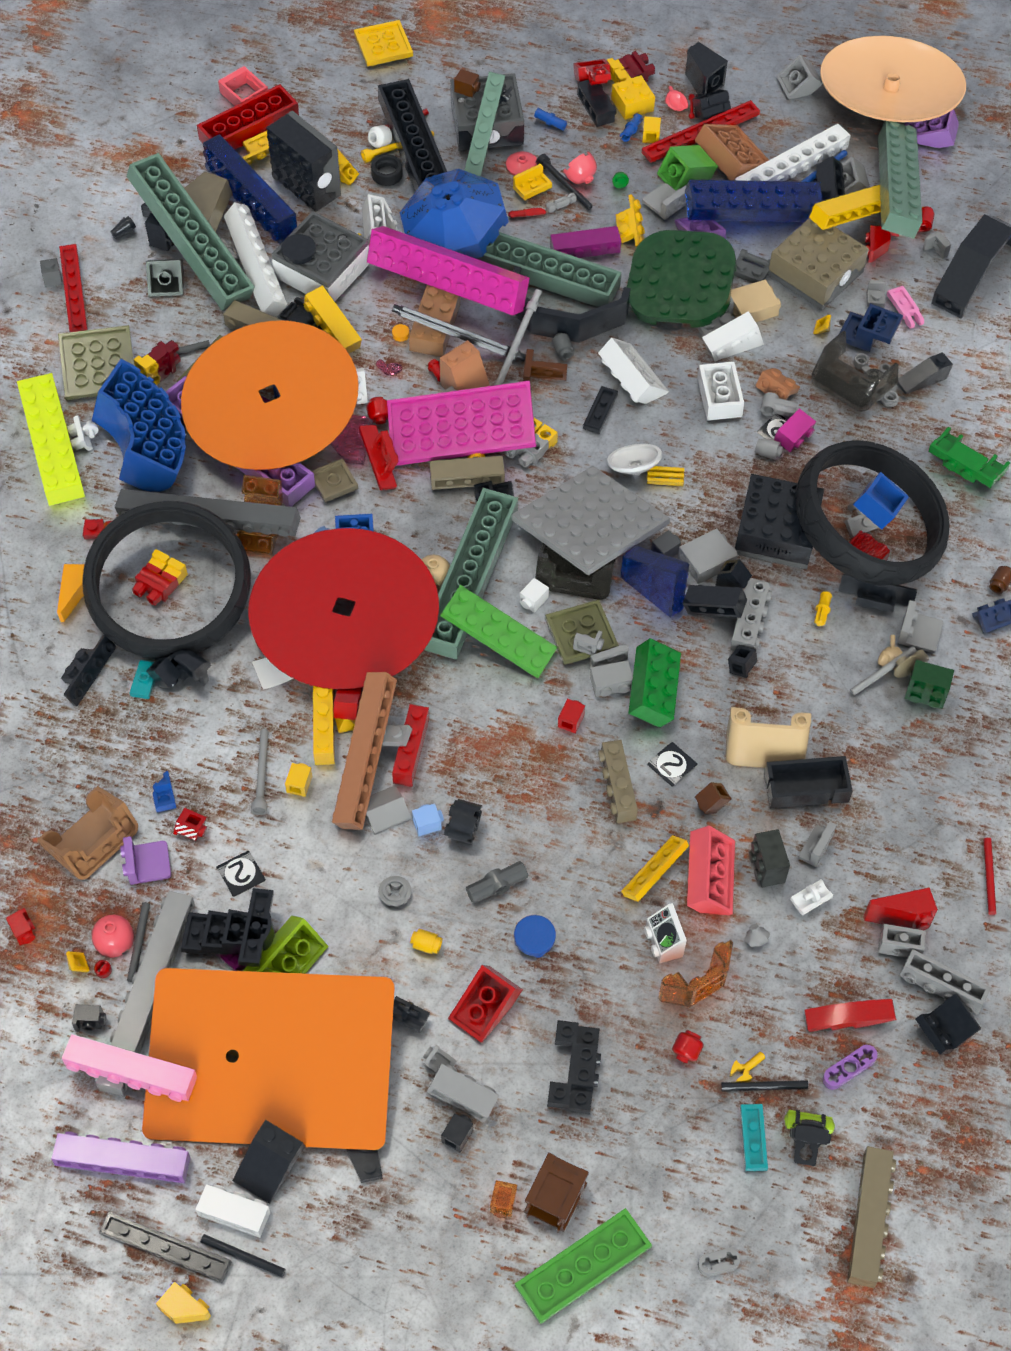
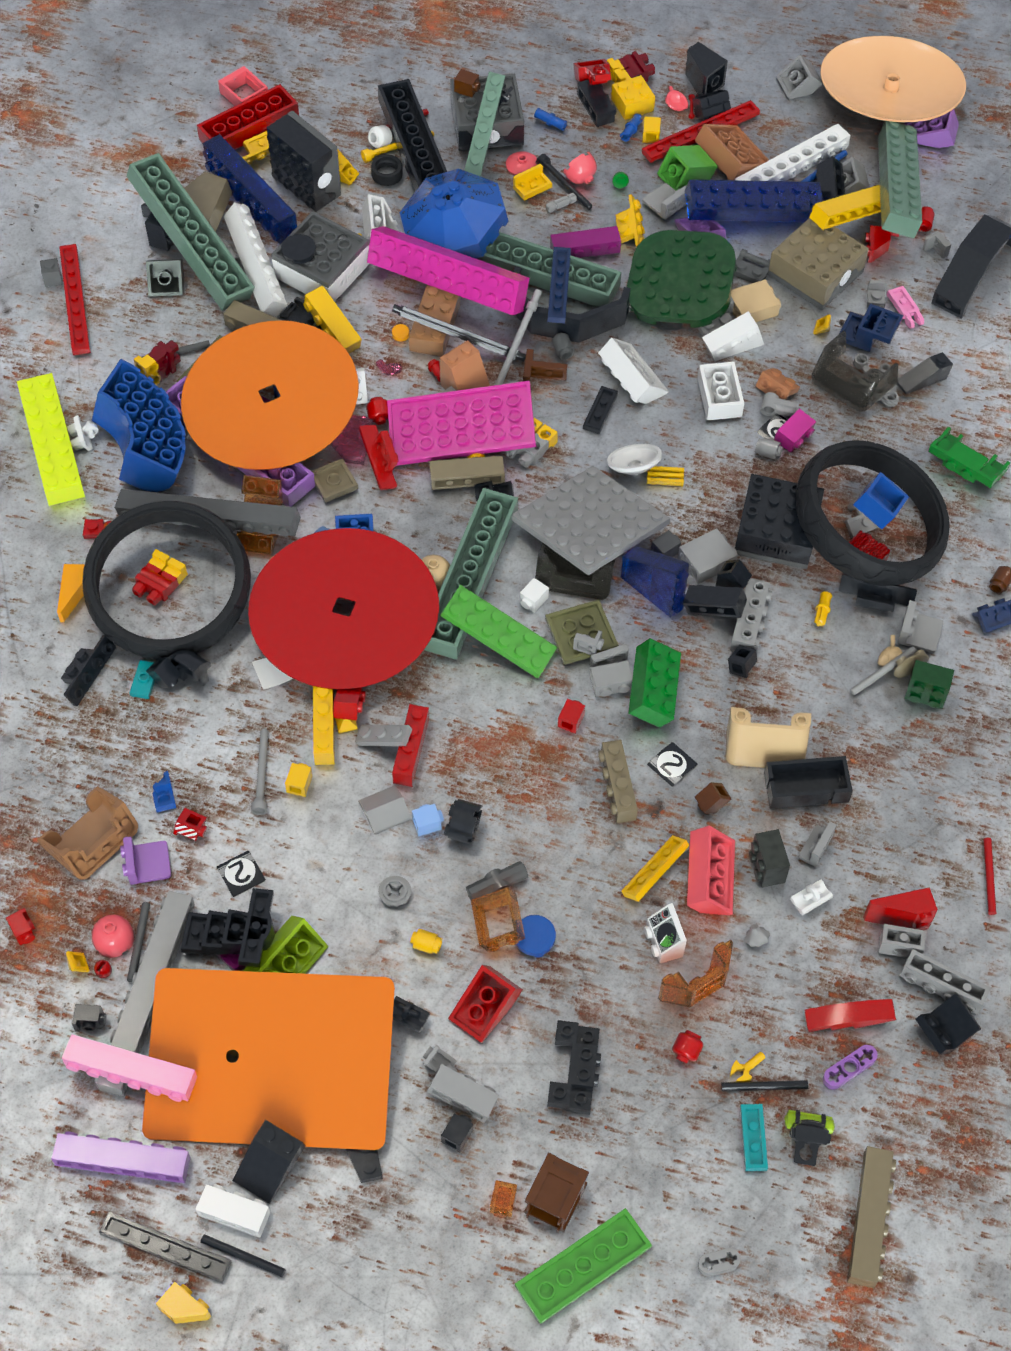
(91, 357): plate -> none
(124, 227): black cone -> none
(364, 751): nougat brick -> none
(383, 43): yellow plate -> none
(490, 902): none -> clear orange window
(526, 212): red piece -> none
(559, 285): none -> dark blue plate

